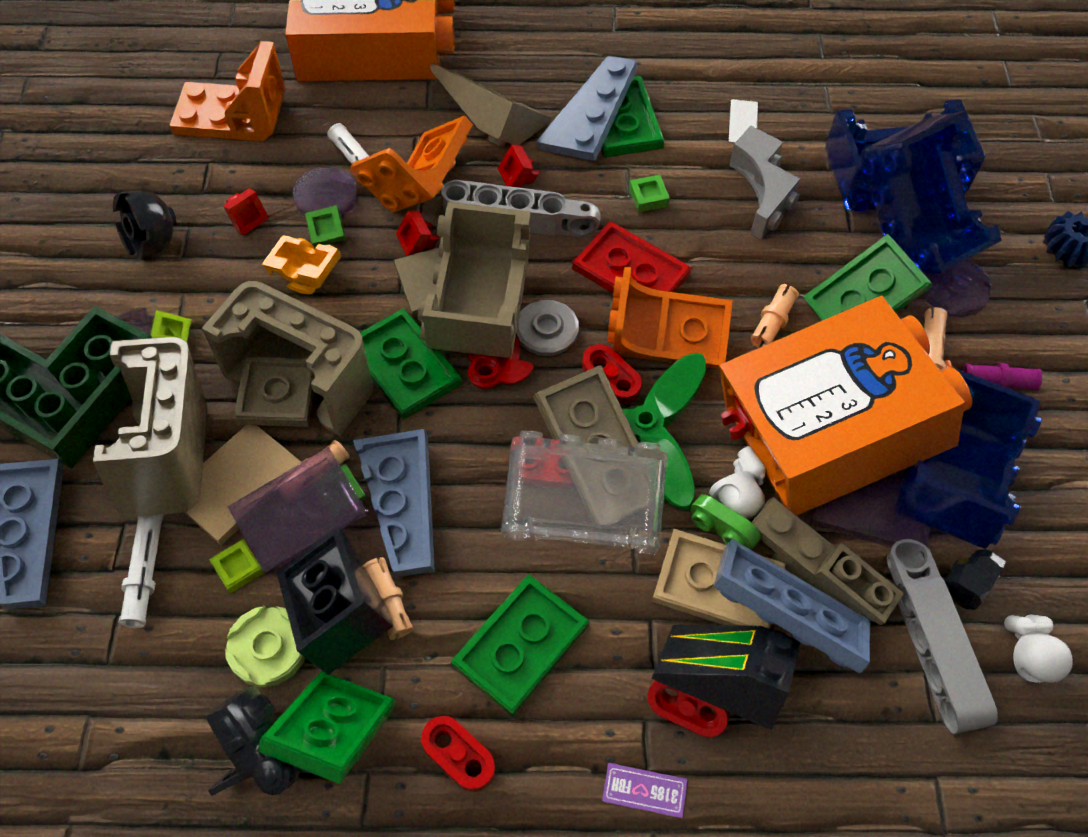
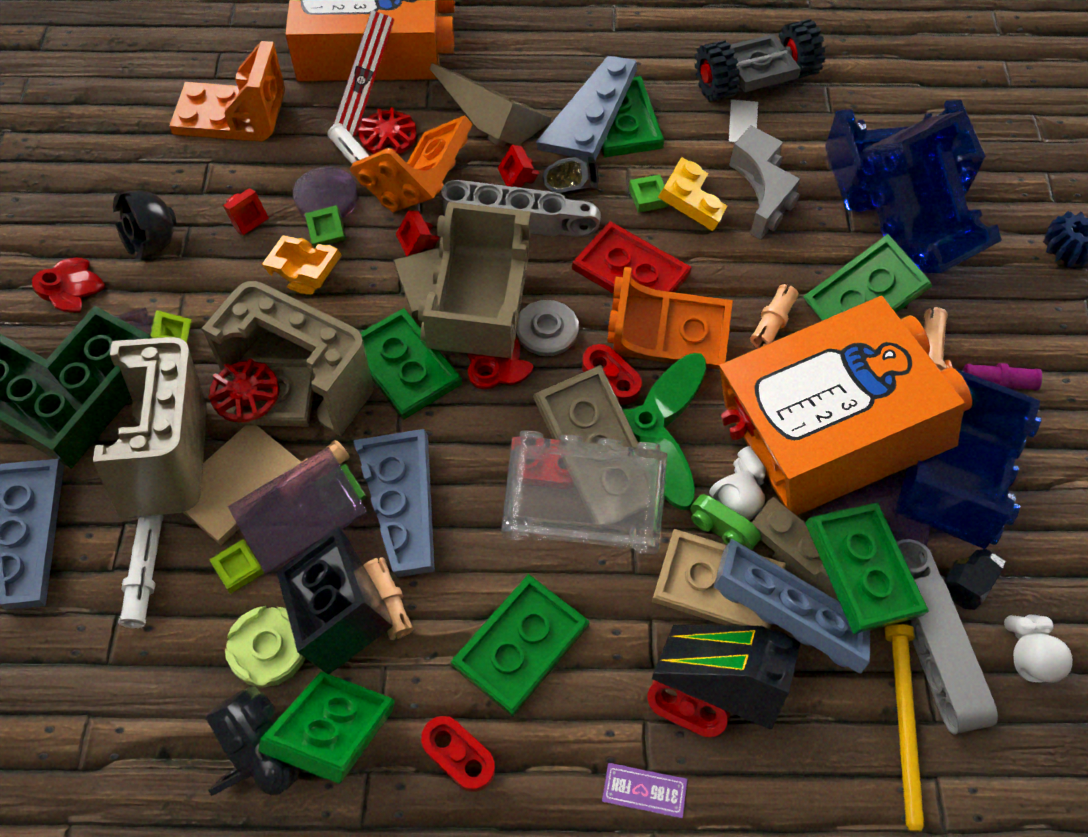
(67, 284): none -> red plate
(244, 390): none -> red wheel
(364, 71): none -> sticker
(387, 131): none -> red wheel
(572, 175): none -> rock
(685, 195): none -> yellow plate
(759, 60): none -> plate
(866, 567): none -> green tile
(900, 636): none -> yellow bar
(959, 290): clear purple tile -> none

